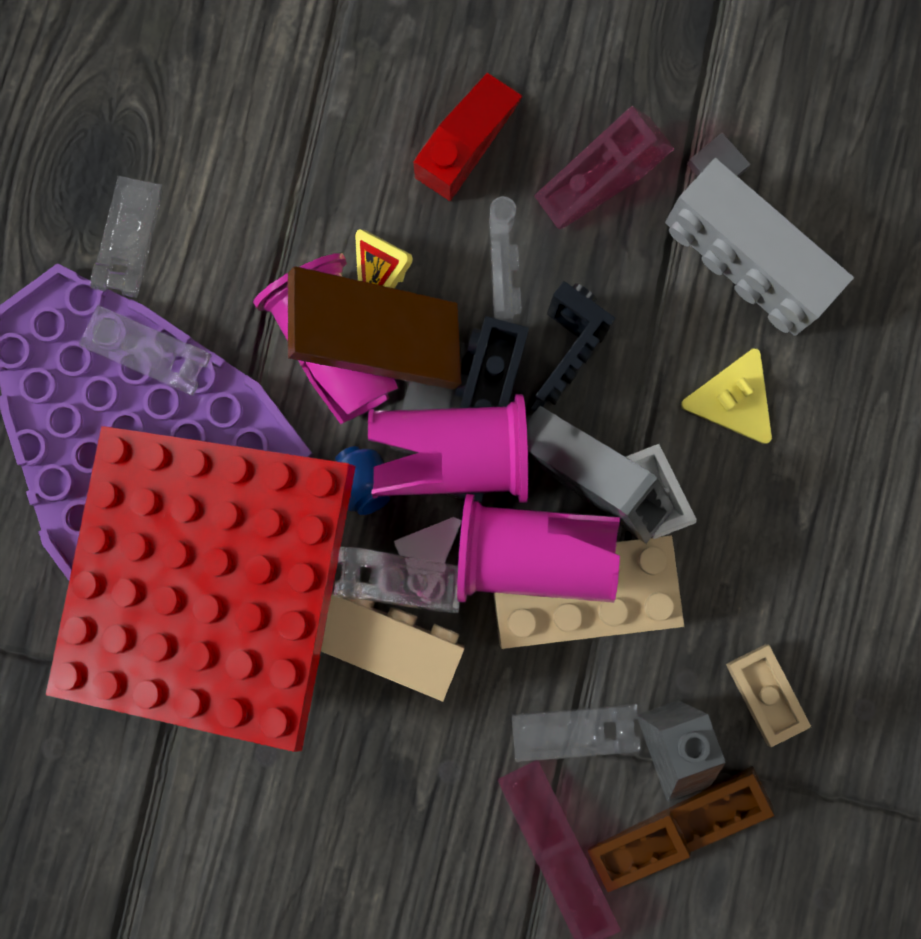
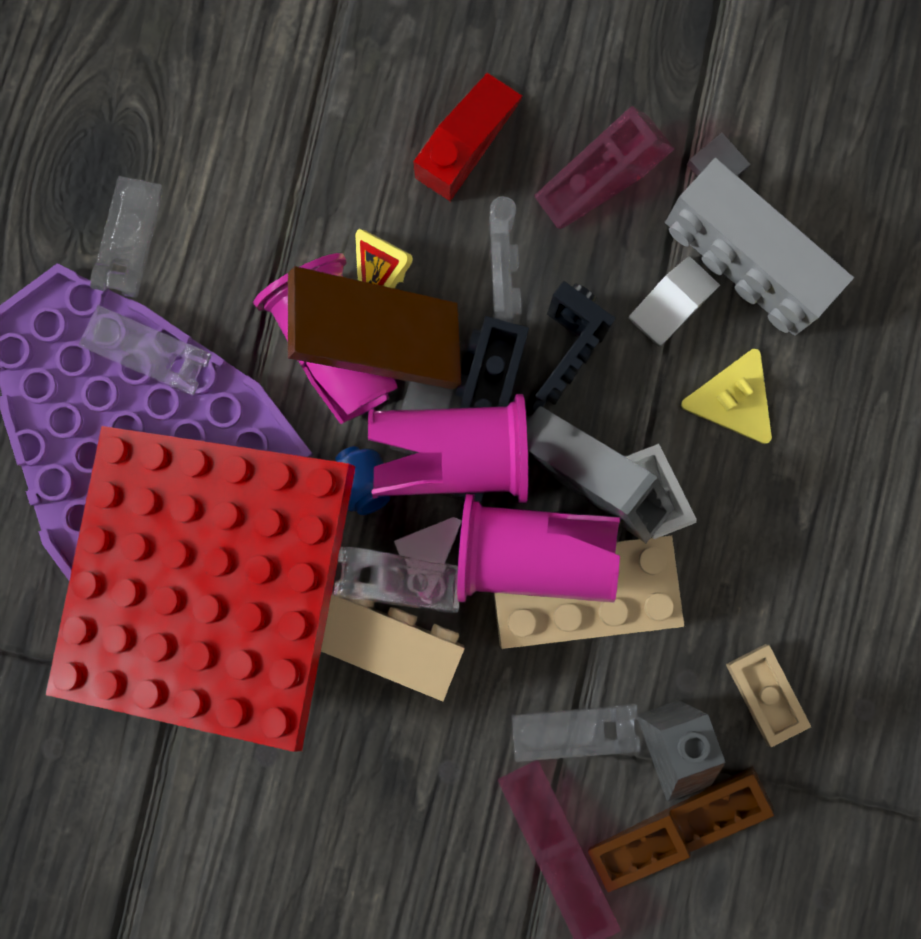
(673, 301): none -> white slope

